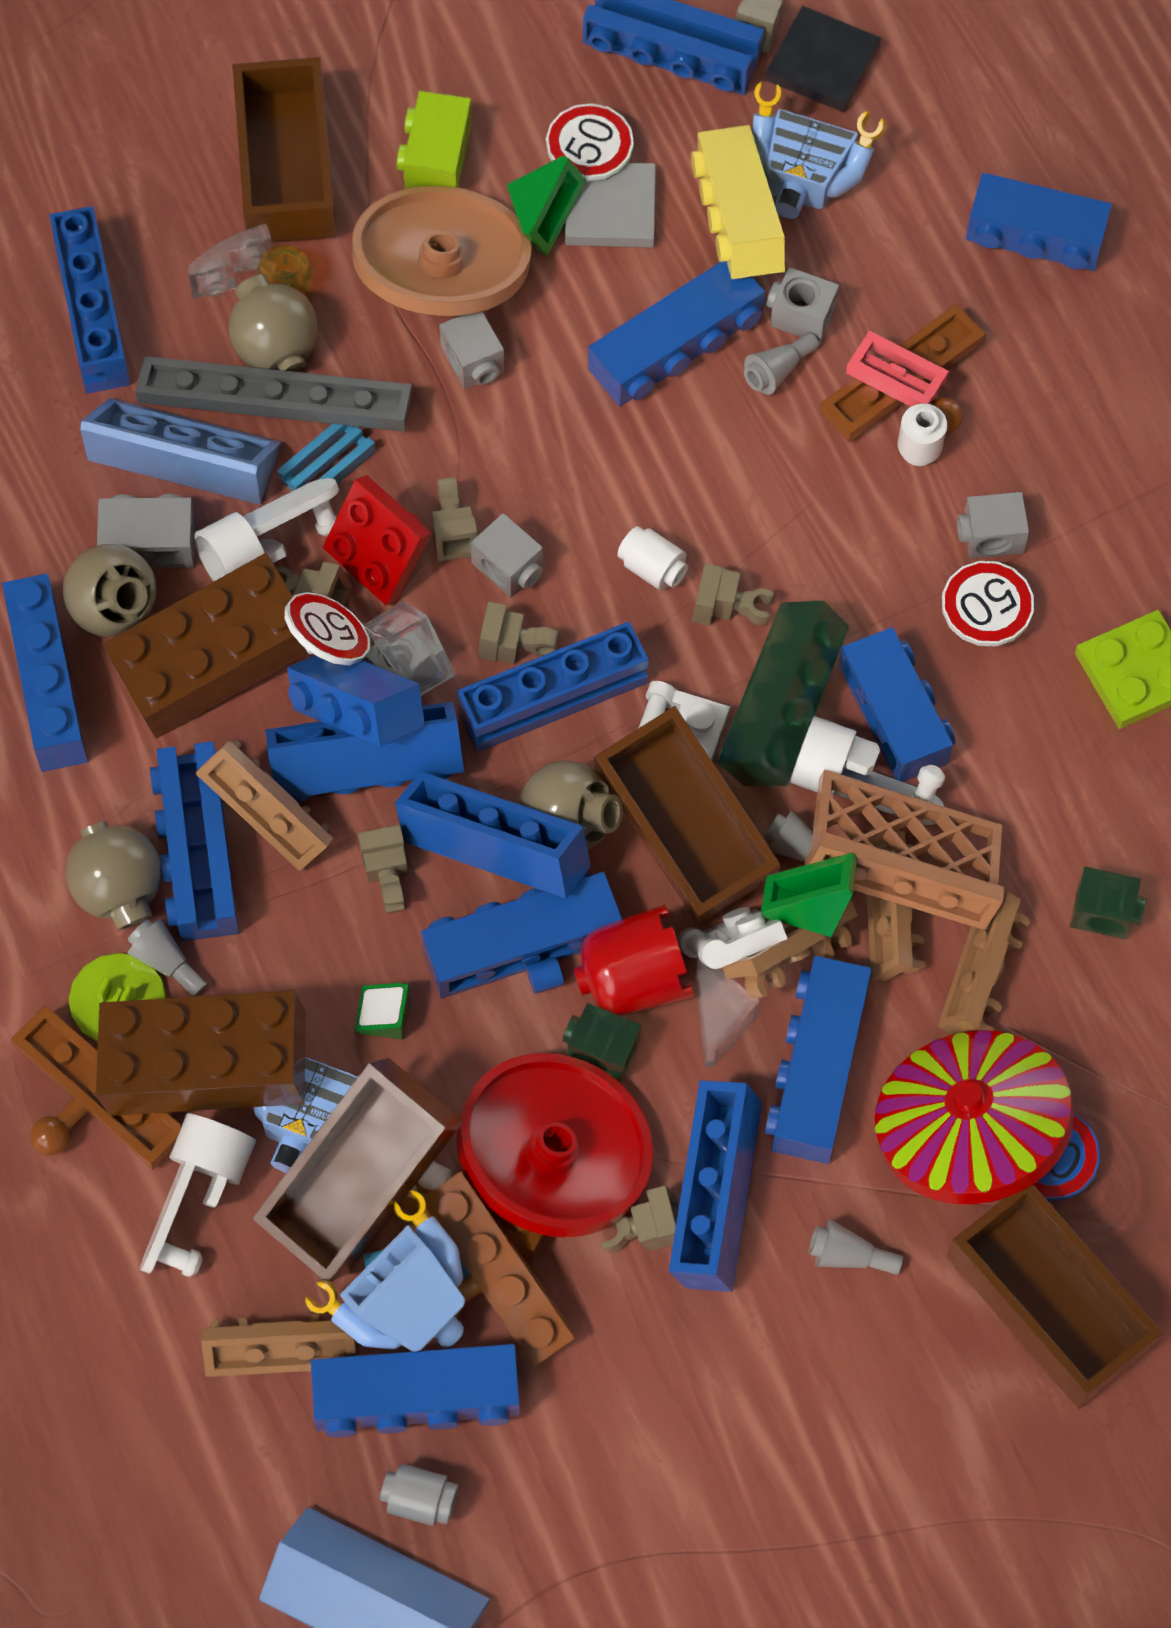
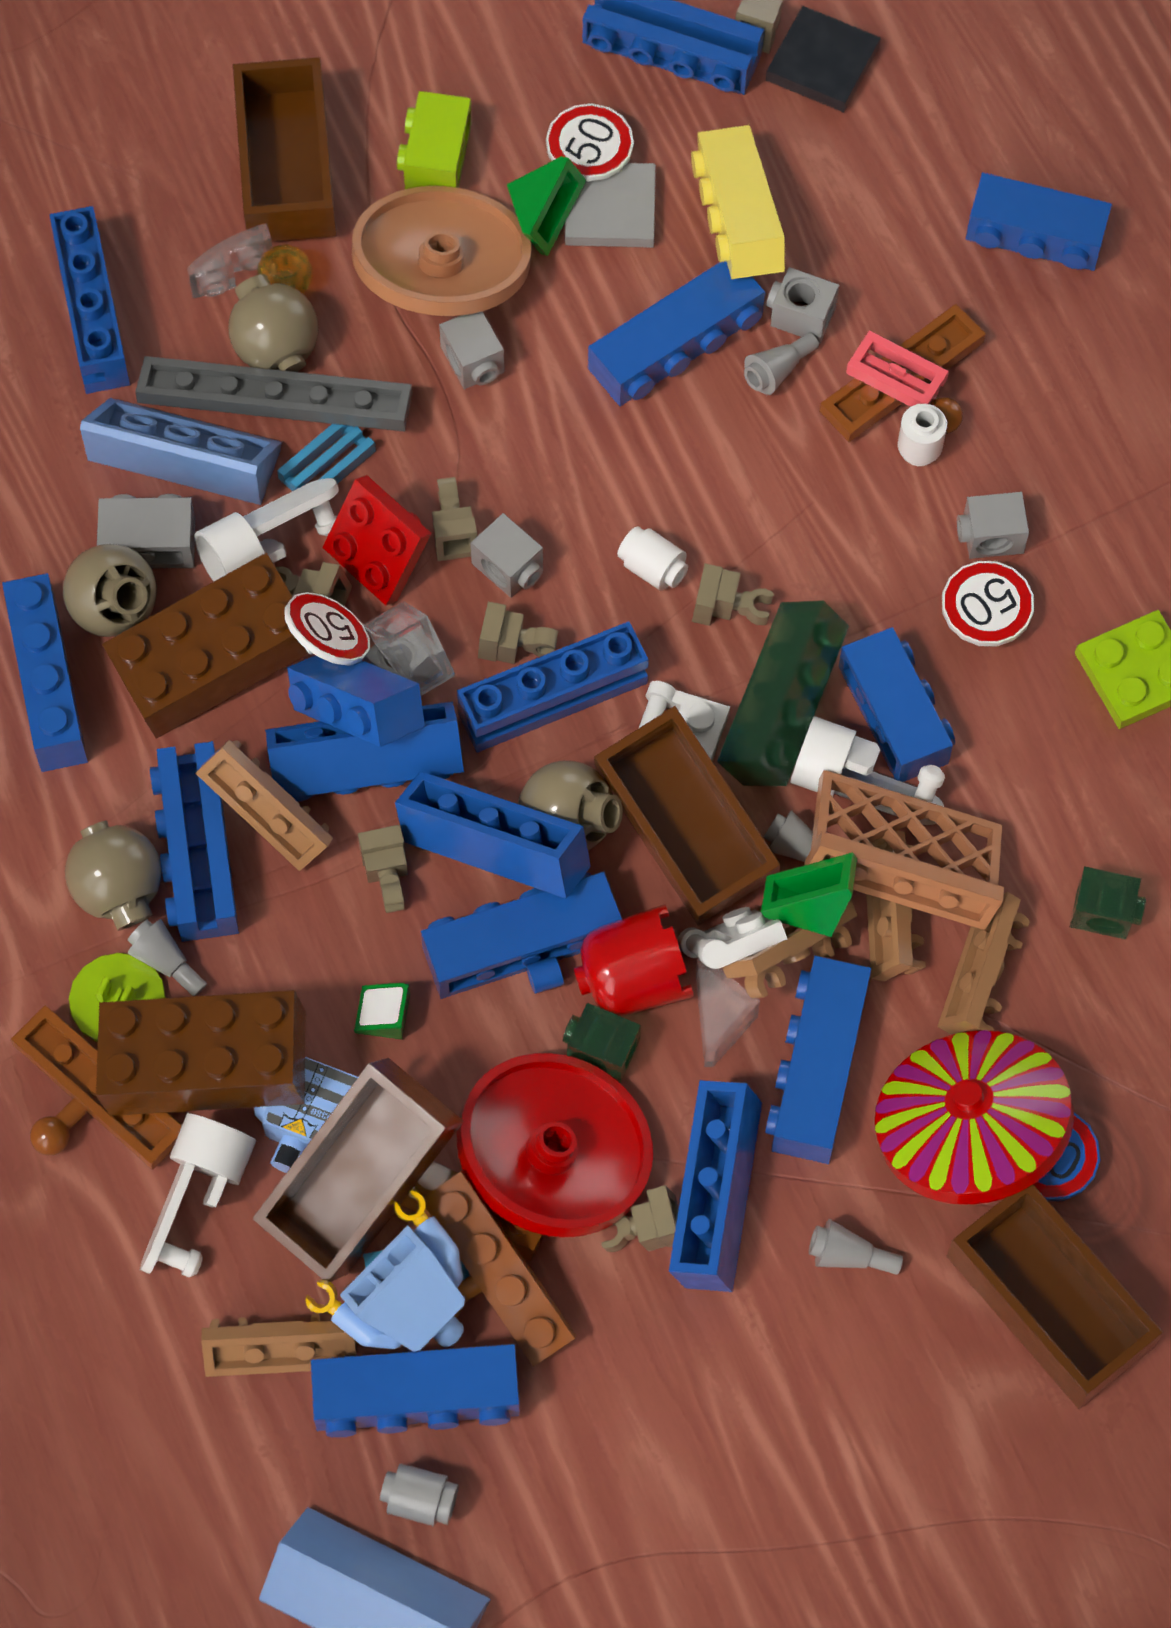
(809, 158): light blue torso -> none

